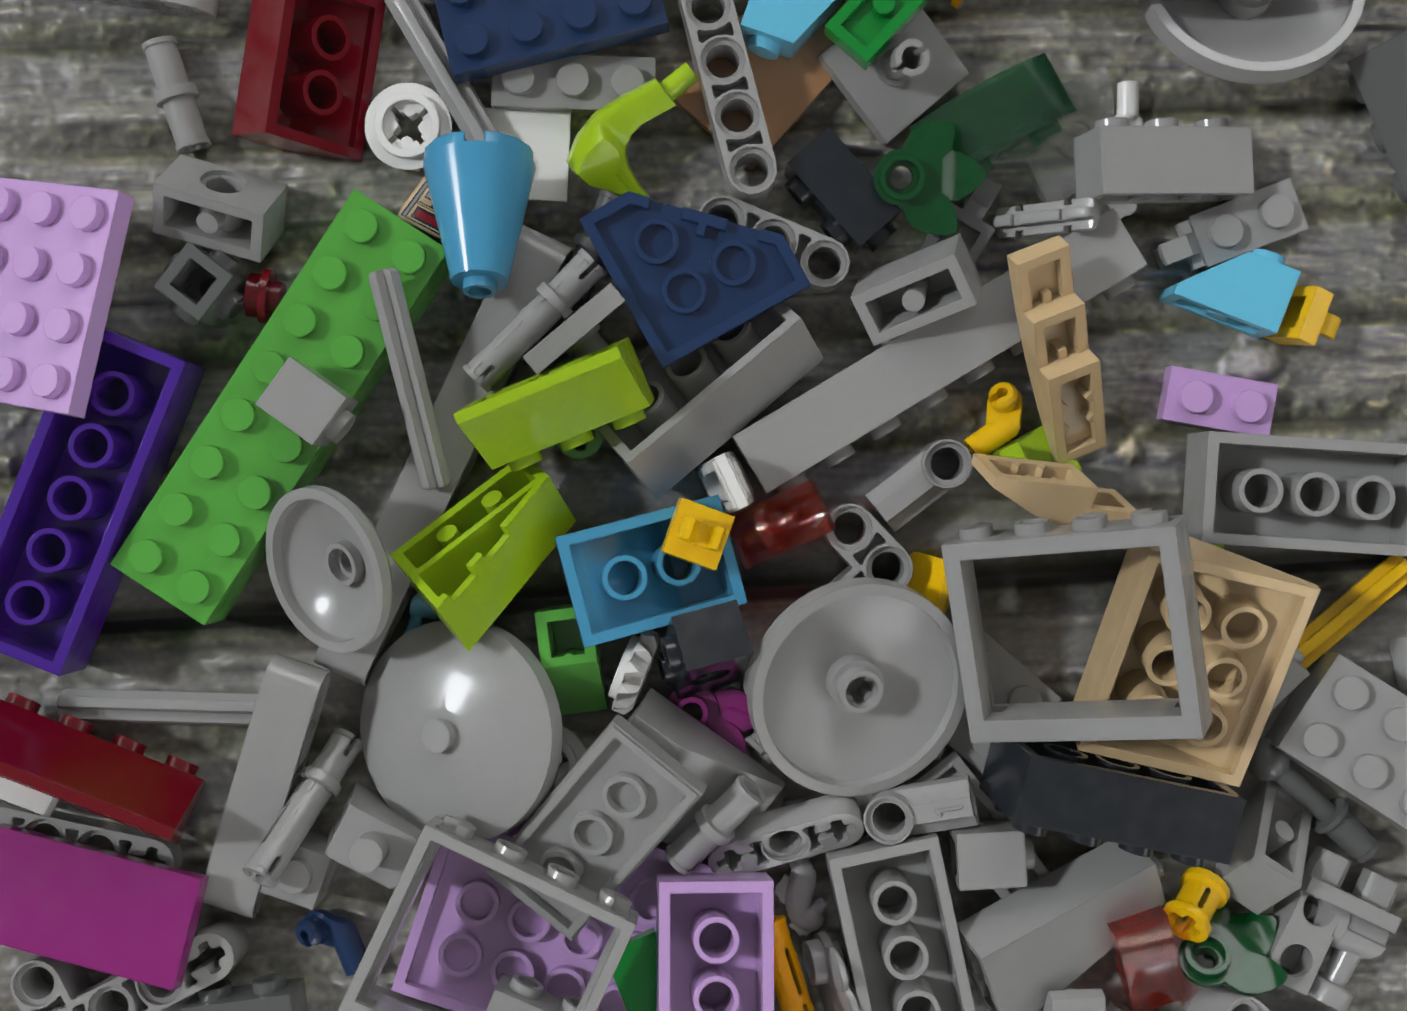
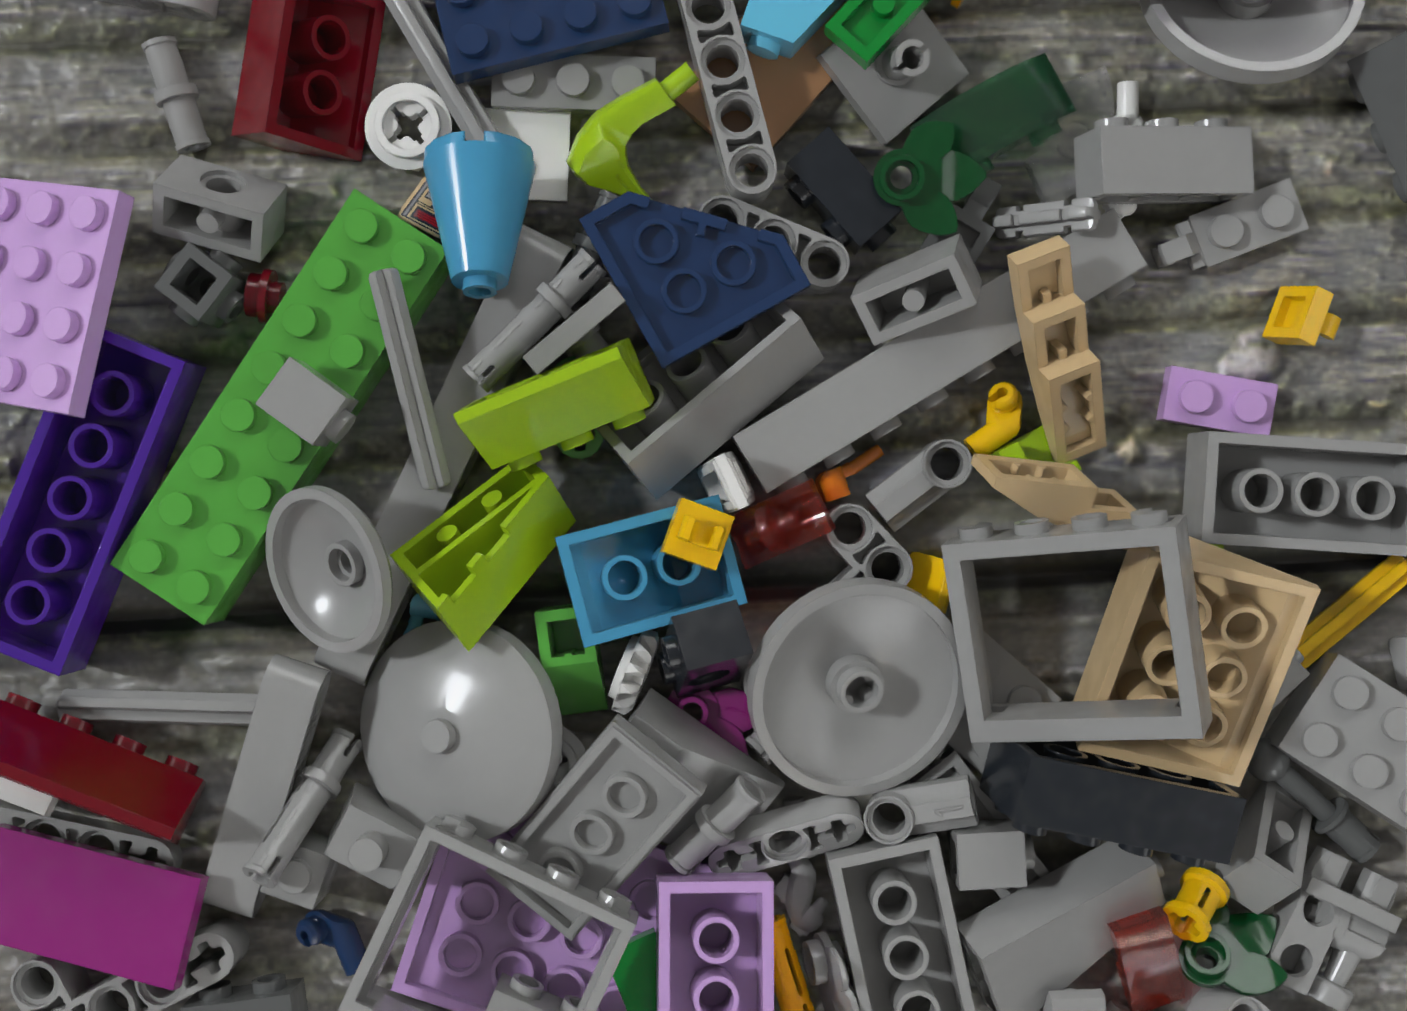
(833, 482): none -> orange hand
(1240, 293): medium azure slope -> none

